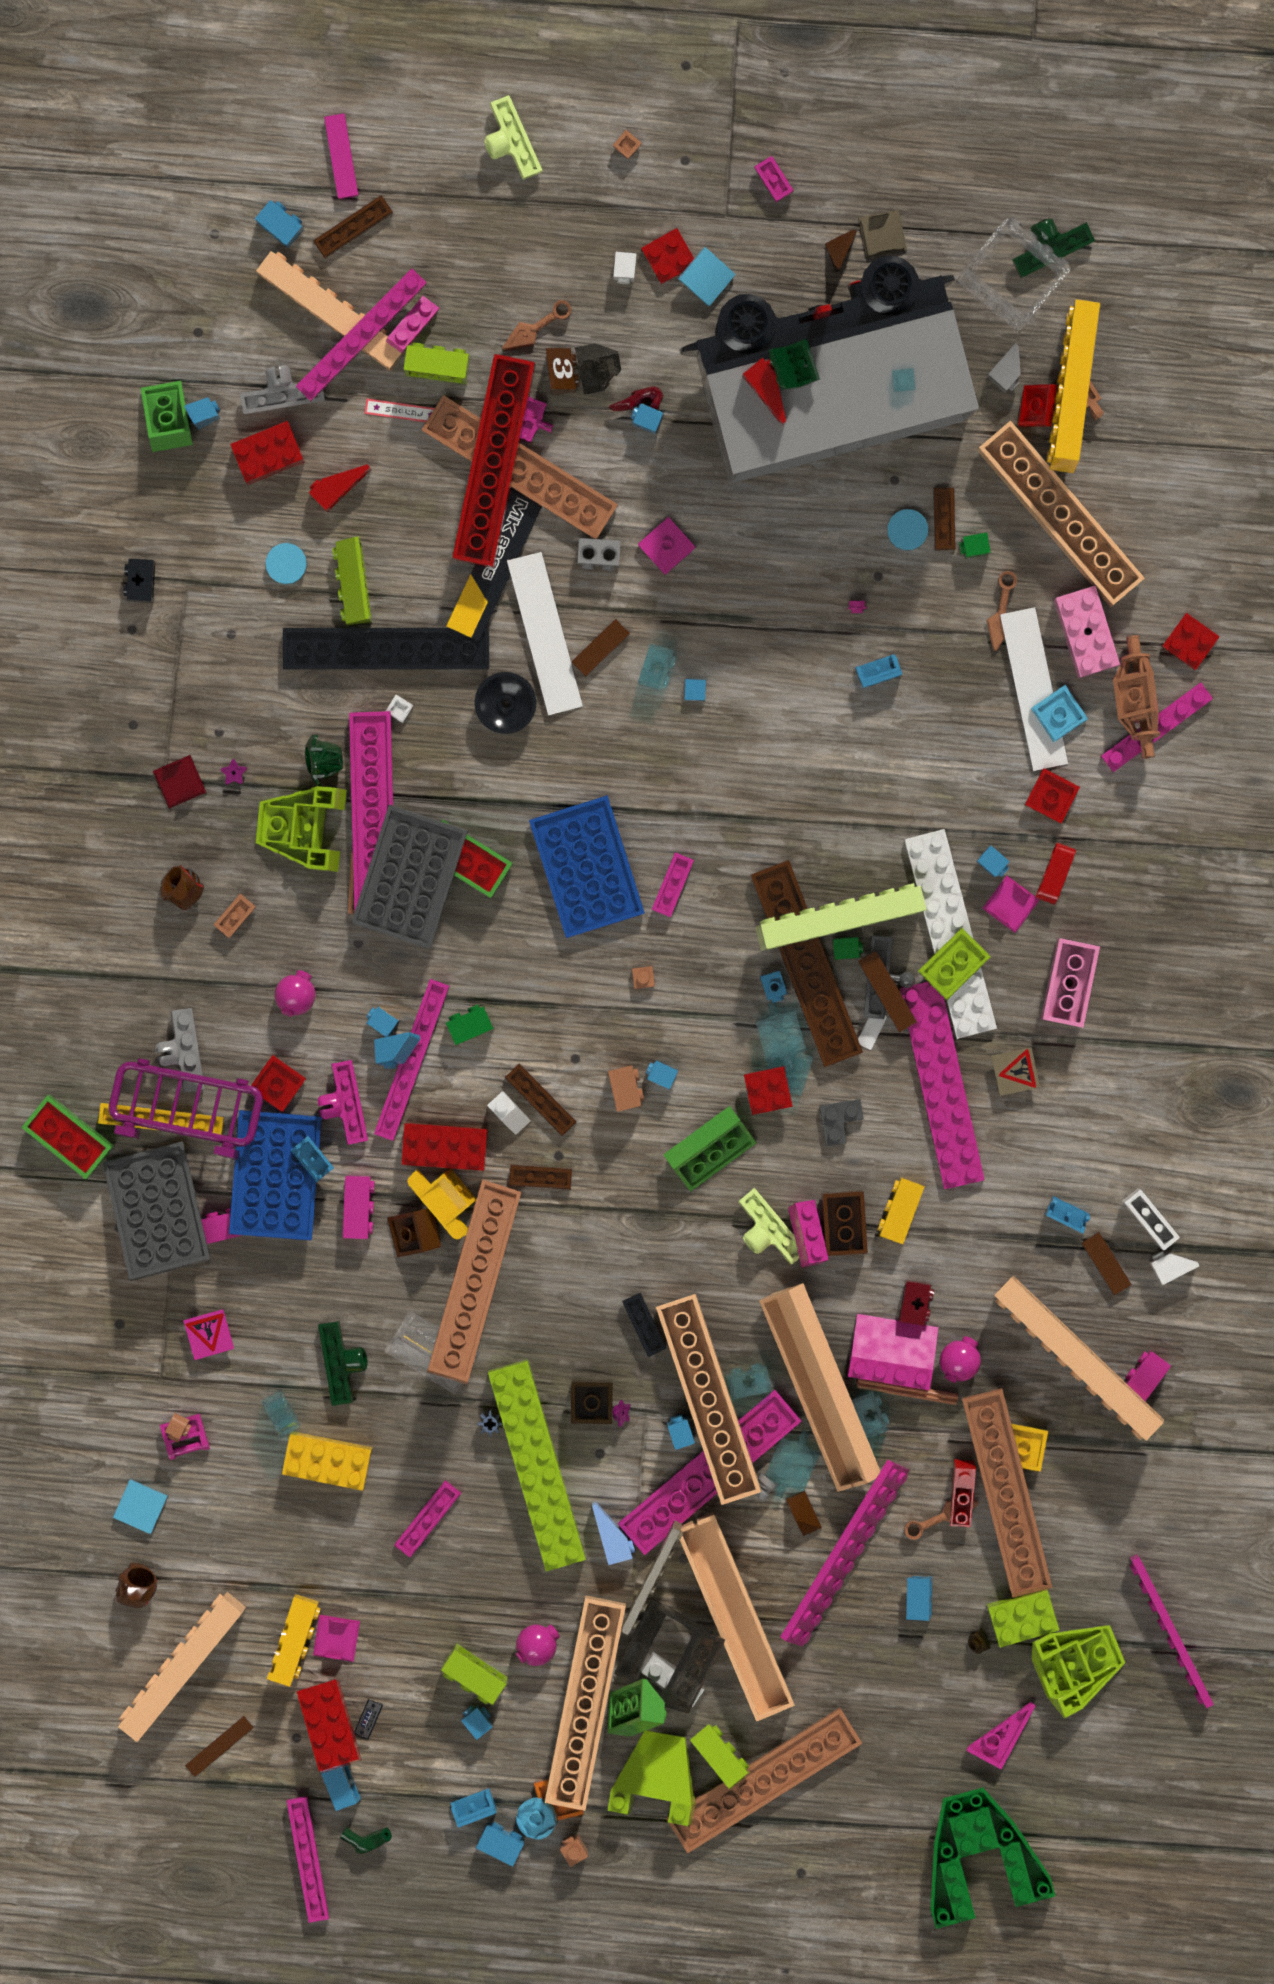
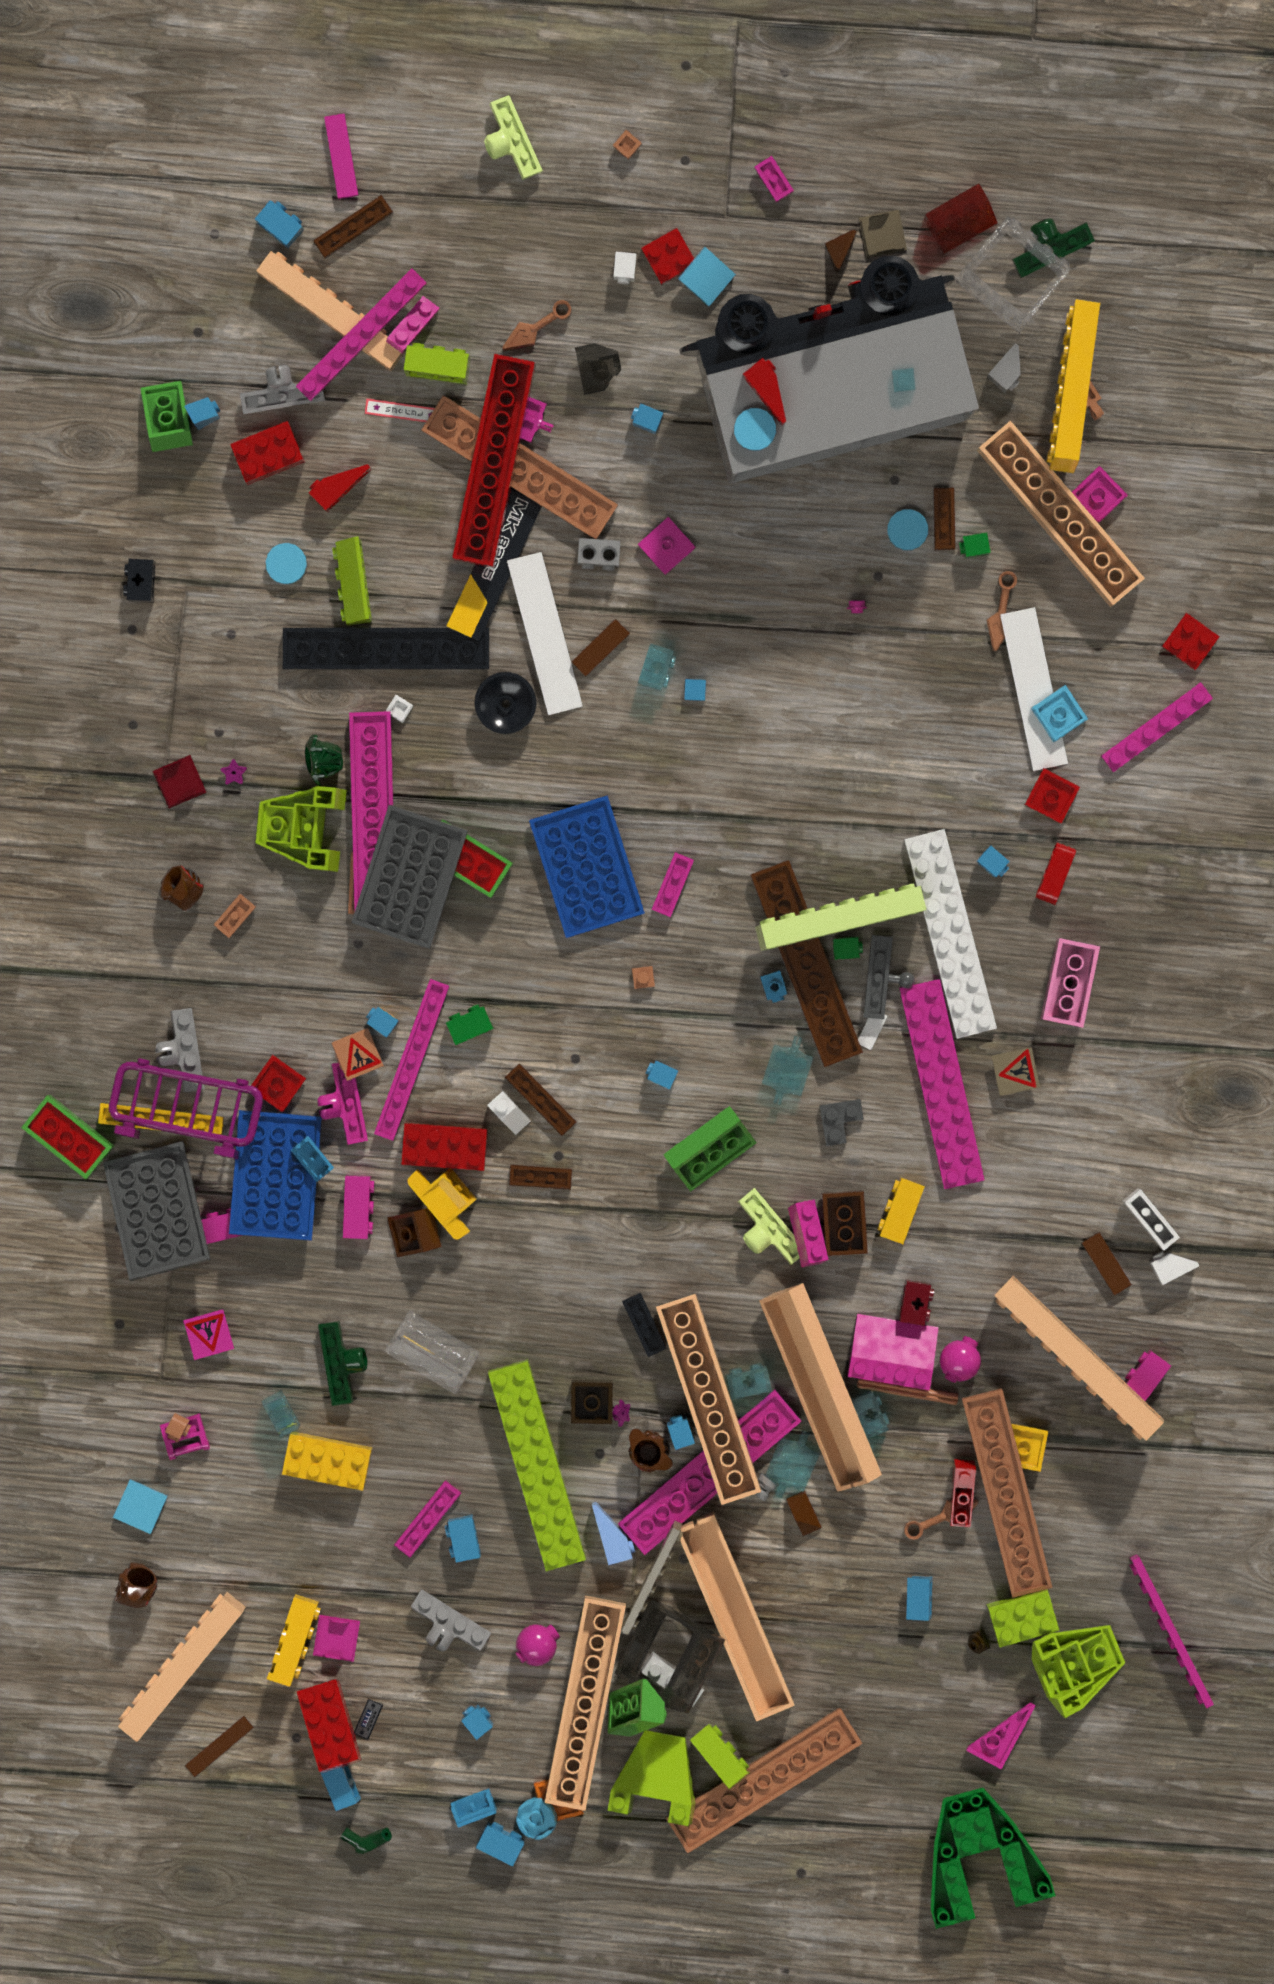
(295, 994): dark pink brick -> none
(308, 1859): dark pink plate -> none
(357, 1054): none -> nougat piece
(395, 1049): dark azure slope -> none
(448, 1623): none -> light grey plate
(463, 1538): none -> dark azure brick
(473, 1674): lime brick -> none
(474, 1282): nougat plate -> none
(494, 1419): sand blue gear -> none
(561, 370): reddish brown slope -> none
(573, 1849): nougat brick -> none
(625, 1088): nougat slope -> none
(649, 394): dark red piece -> none
(649, 1451): none -> reddish brown piece
(754, 429): none -> medium azure tile
(768, 1090): red plate -> none
(780, 1036): clear light blue plate -> none
(794, 365): dark green bracket -> none
(845, 1553): dark pink plate -> none
(878, 671): dark azure hinge -> none
(887, 991): reddish brown tile -> none
(954, 963): lime tile -> none
(961, 218): none -> clear red slope
(1010, 904): dark pink piece -> none
(1037, 405): red tile -> none
(1067, 1214): dark azure hinge -> none
(1088, 652): bright pink brick -> none
(1099, 494): none -> dark pink plate
(1137, 697): nougat plate -> none

